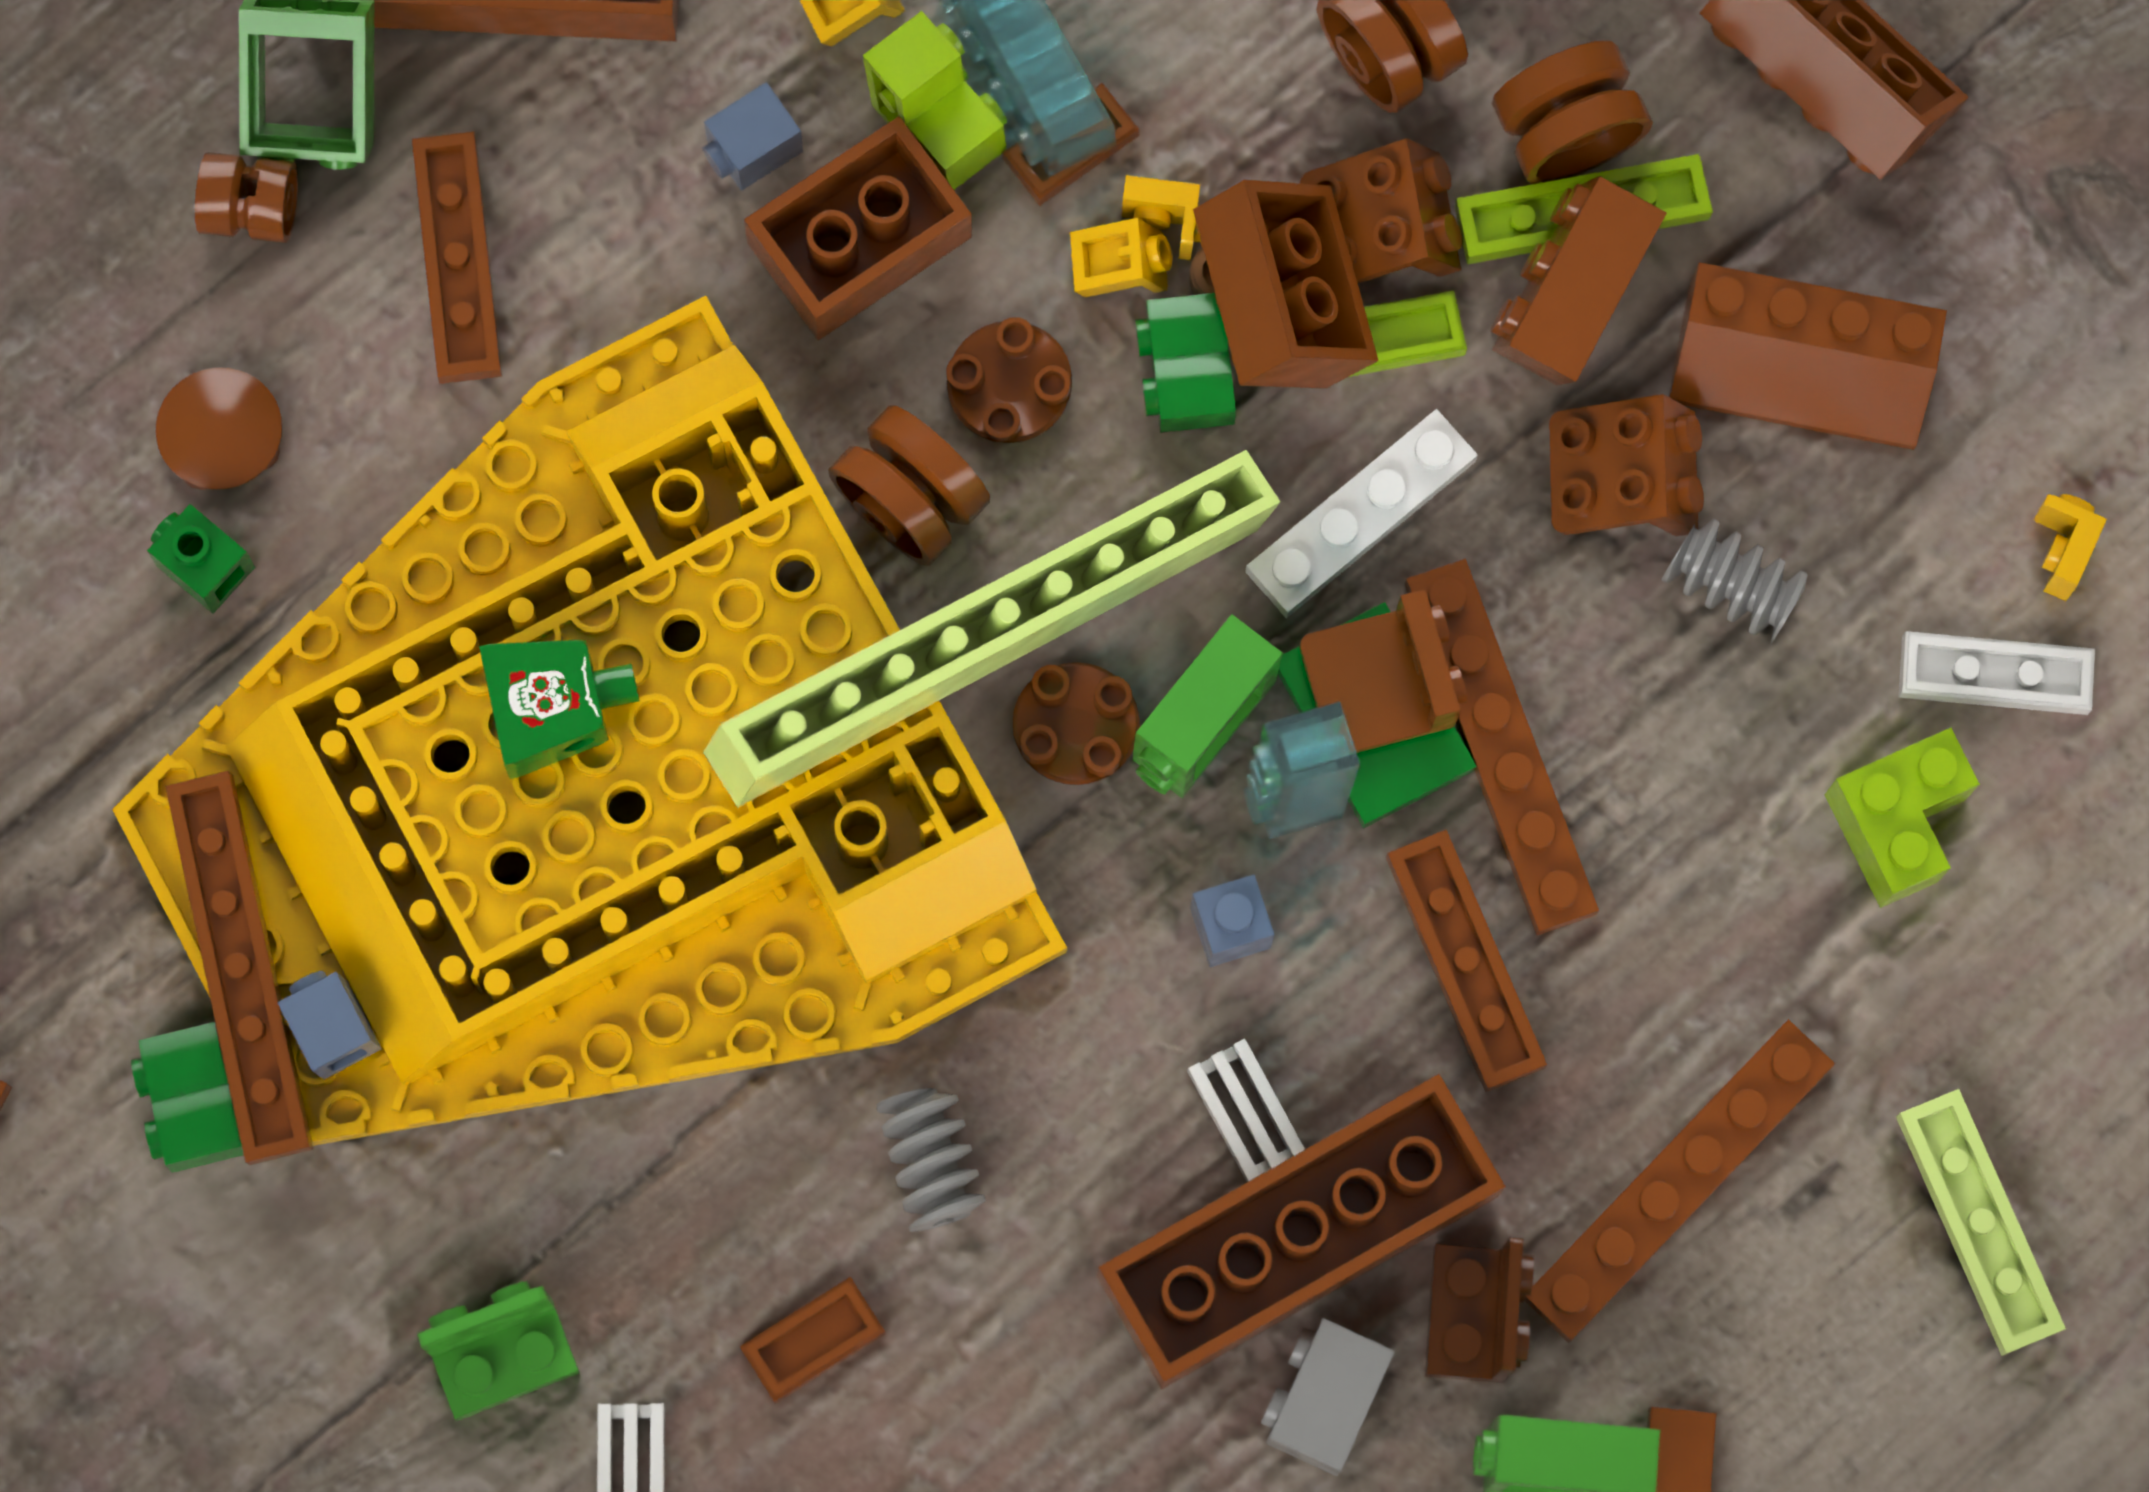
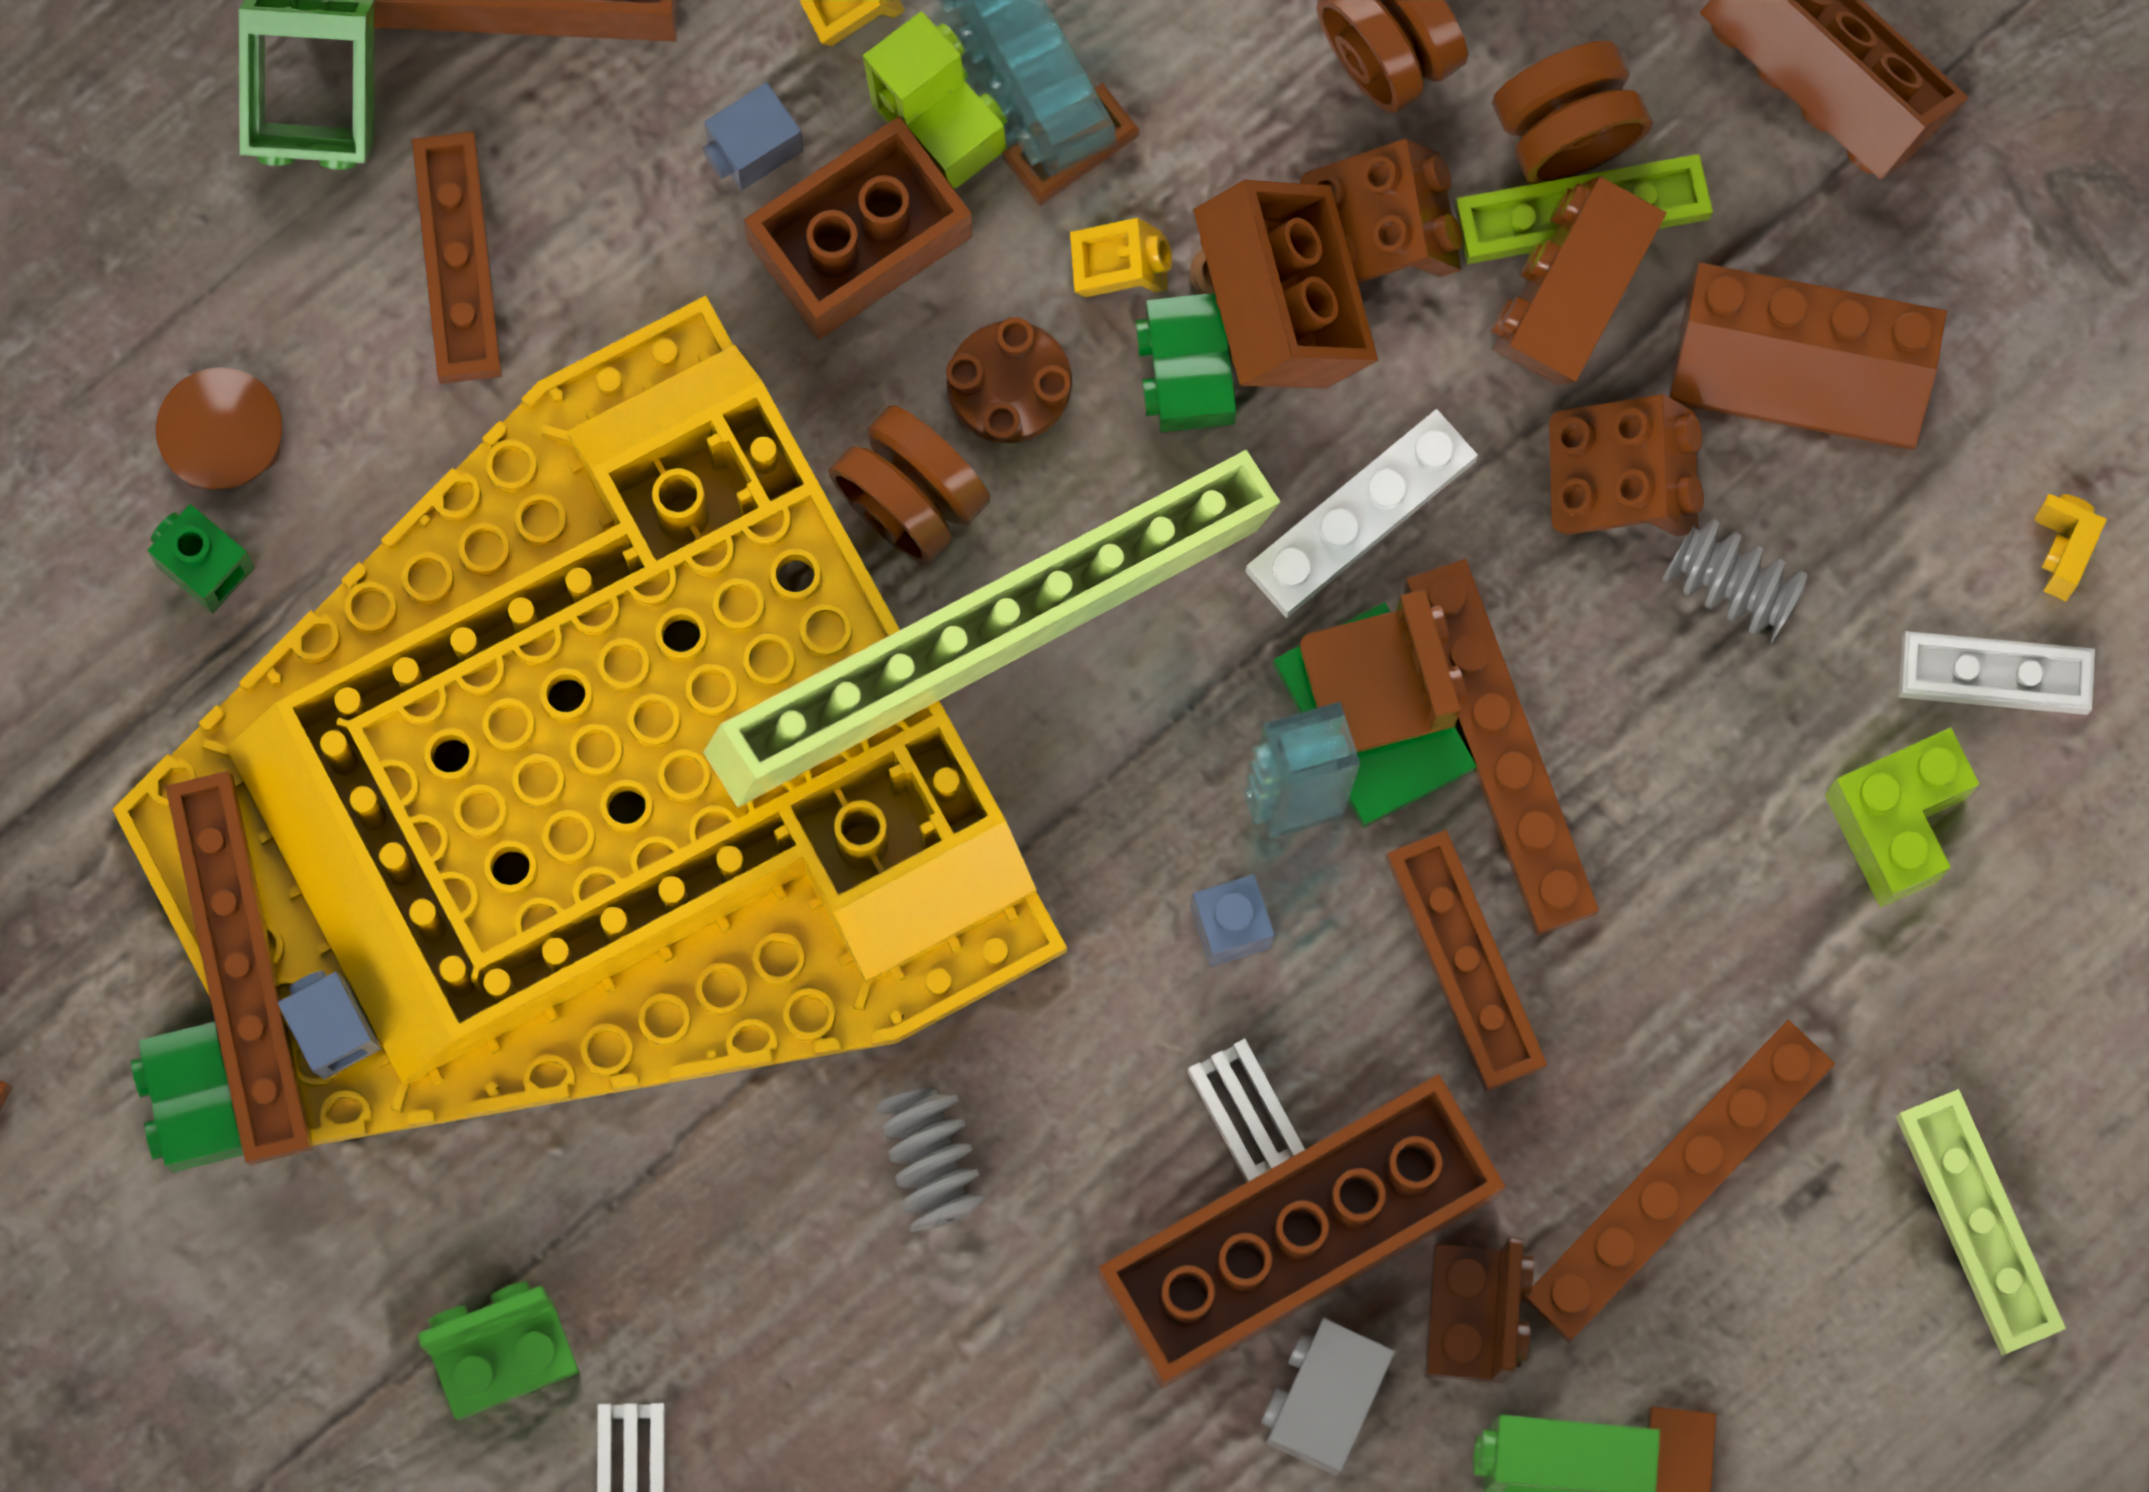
(246, 197): dark orange wheel -> none
(550, 700): green torso -> none
(812, 1340): dark orange tile -> none
(1075, 723): dark orange dish -> none
(1164, 203): yellow bracket -> none
(1205, 708): bright green window -> none
(1415, 331): lime tile -> none

